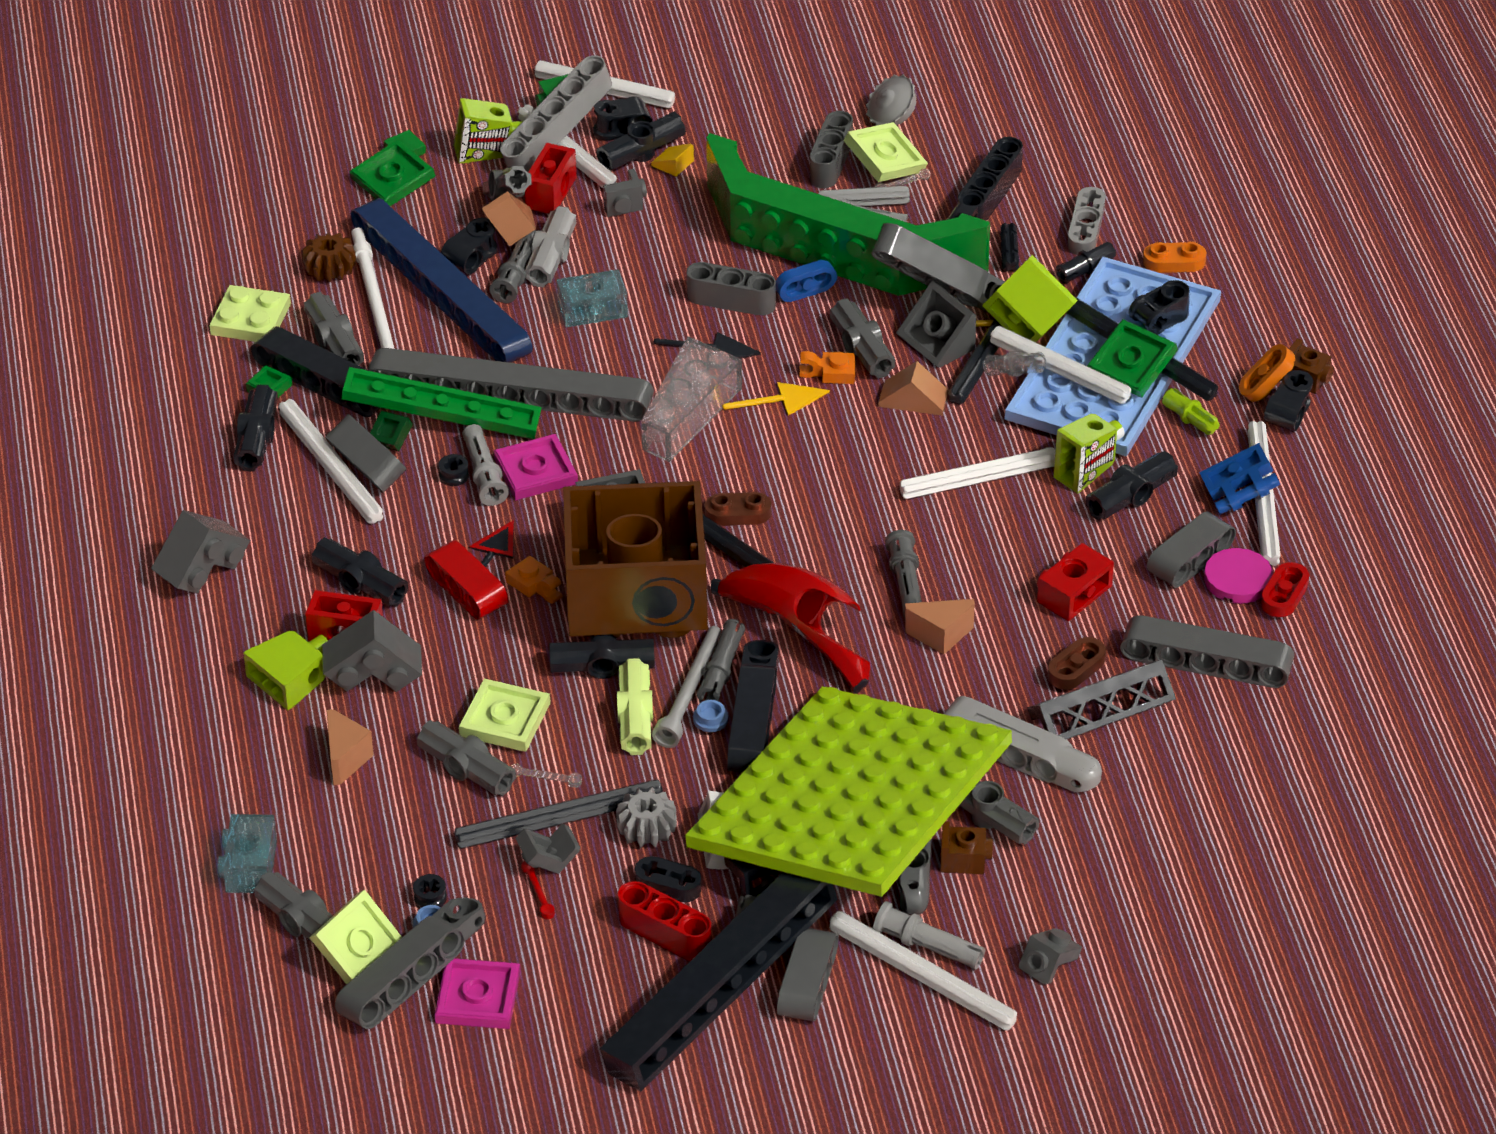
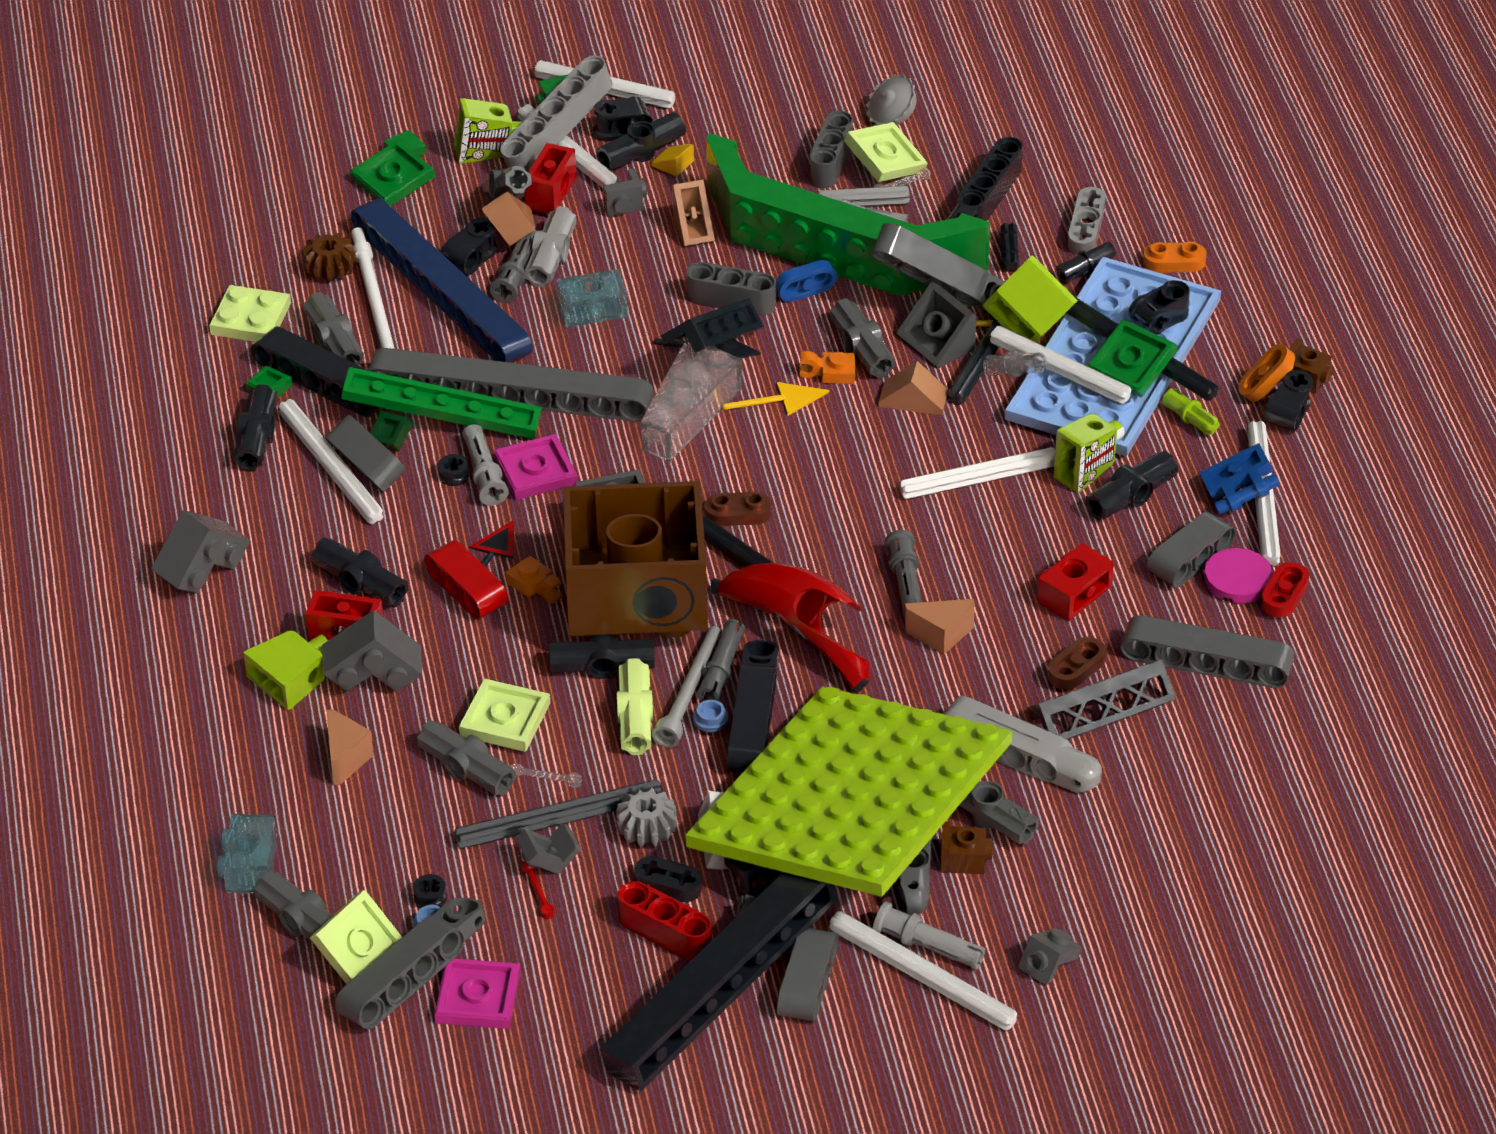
(692, 213): none -> nougat slope
(717, 326): none -> black fence

